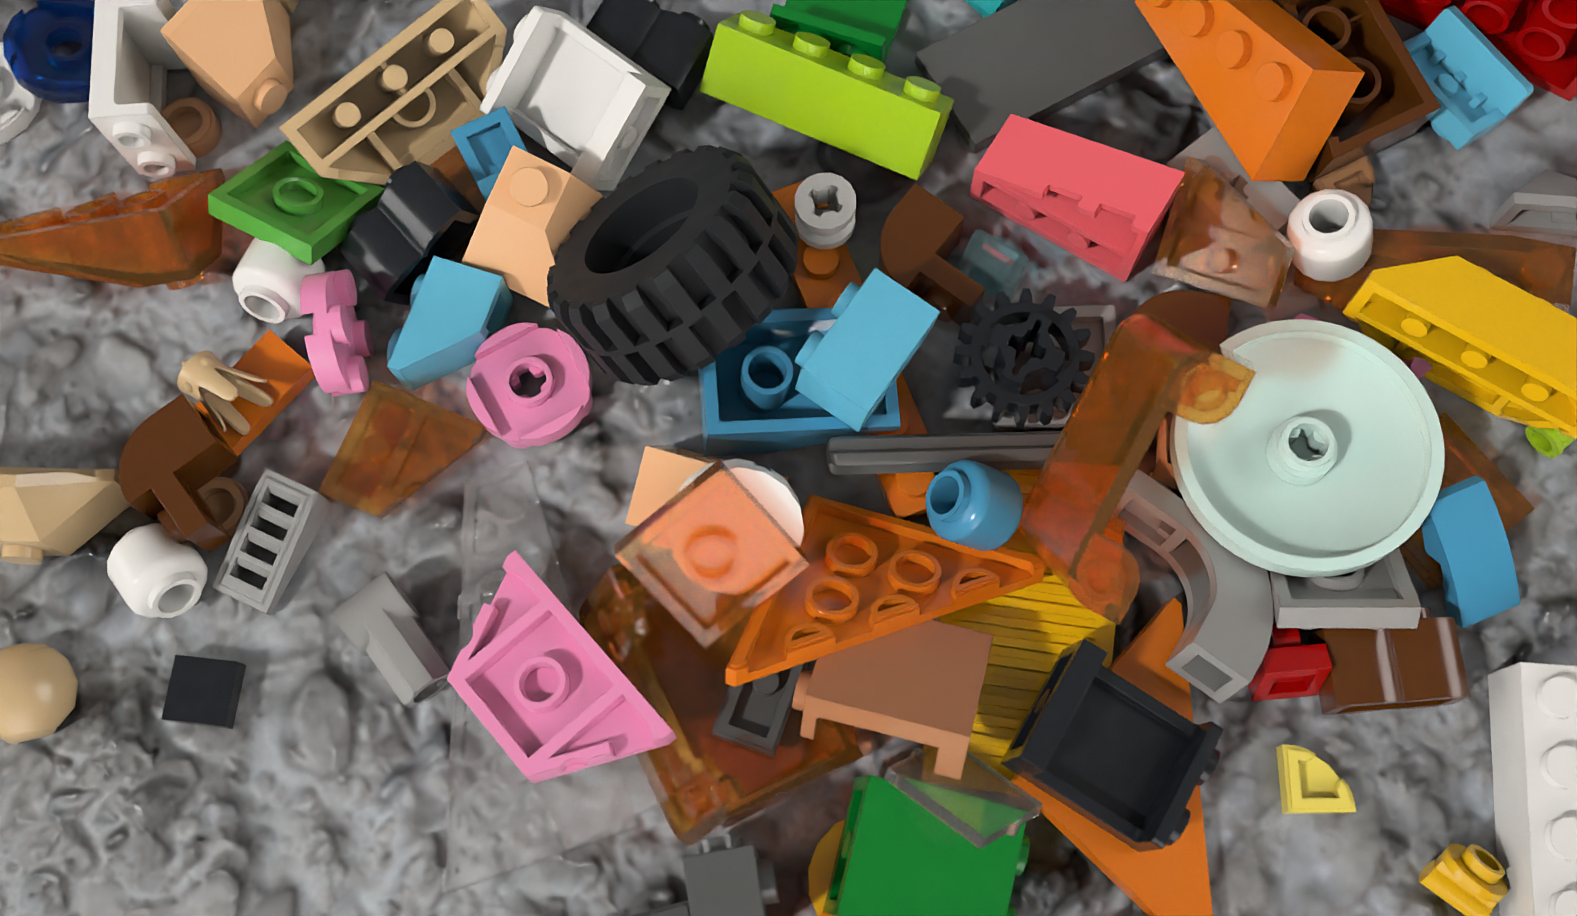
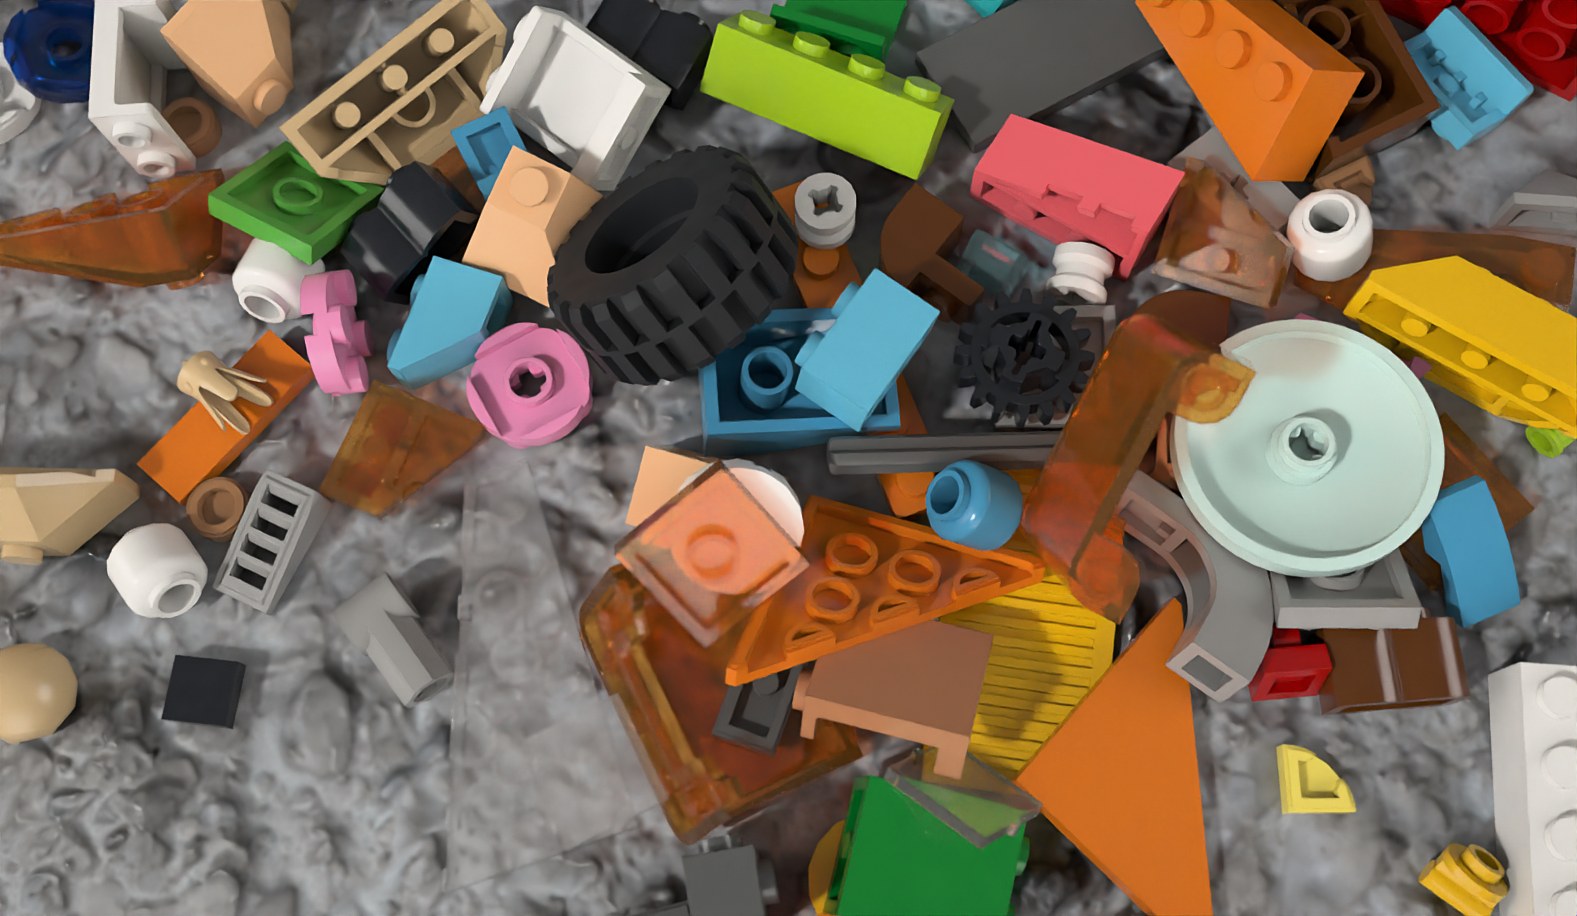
(166, 466): reddish brown brick -> none
(549, 685): bright pink wing -> none
(1080, 274): none -> white wheel
(1112, 751): black panel -> none

